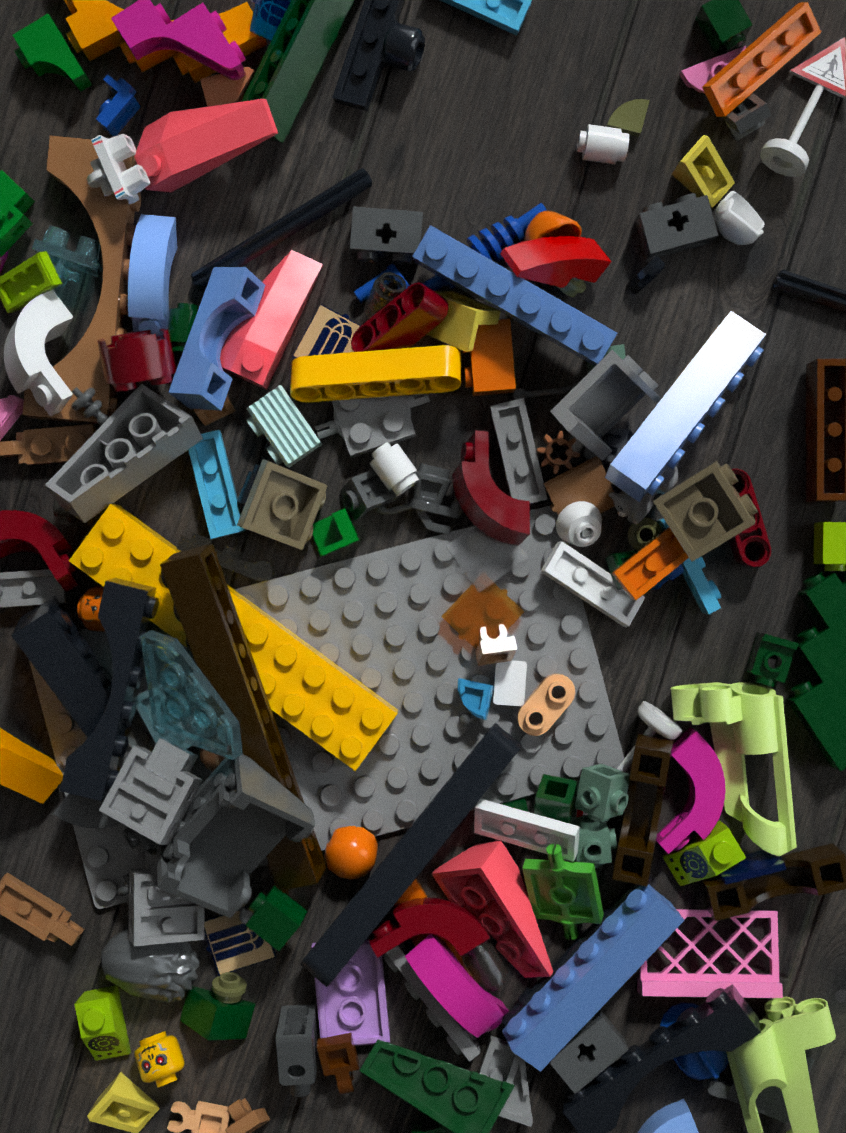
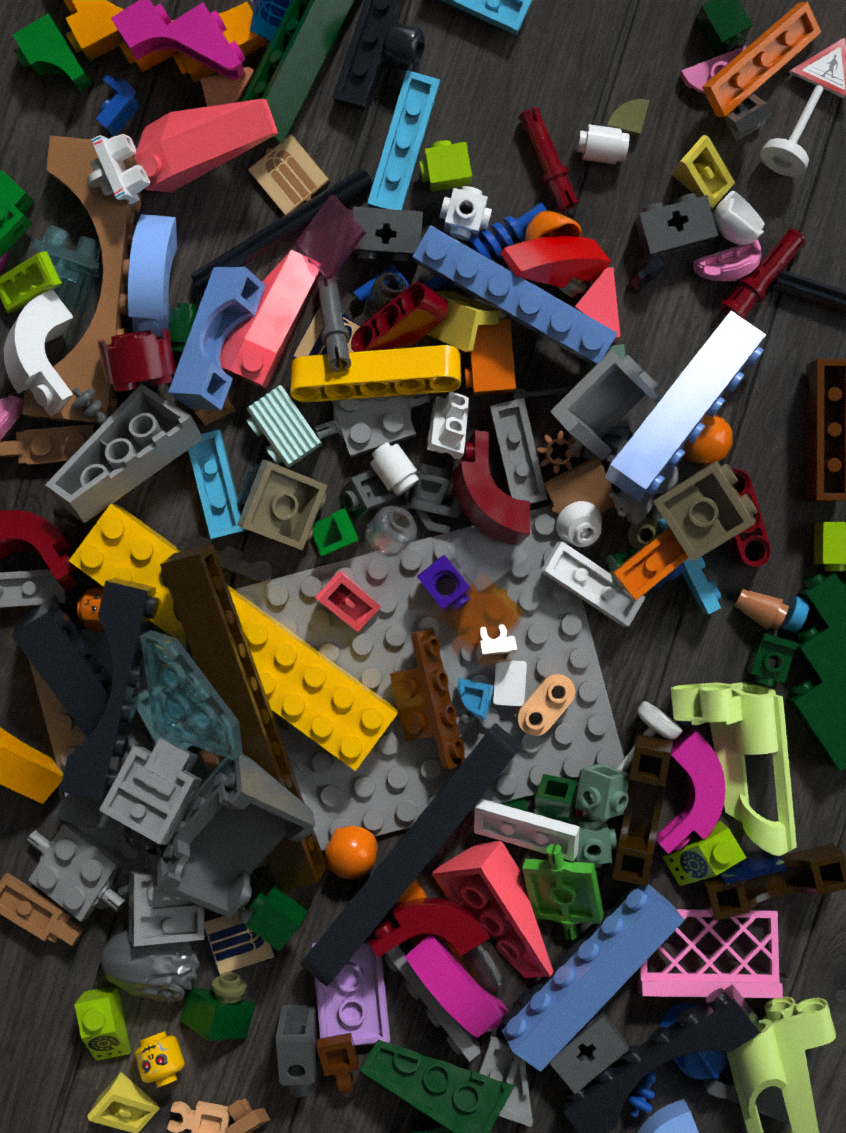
(75, 871): none -> light grey plate
(288, 175): none -> piece
(331, 237): none -> clear pink piece
(335, 334): none -> dark grey pin
(348, 601): none -> coral slope
(391, 531): none -> clear head
(404, 141): none -> medium azure plate
(426, 702): none -> reddish brown bracket
(438, 571): none -> dark purple brick
(446, 166): none -> lime brick
(448, 425): none -> white hips
(462, 225): none -> white brick
(553, 172): none -> dark red pin
(601, 302): none -> coral slope
(644, 1092): none -> blue hair
(711, 444): none -> orange hair
(730, 263): none -> bright pink plate
(753, 287): none -> dark red pin
(763, 609): none -> nougat cone
(796, 614): none -> dark azure tile

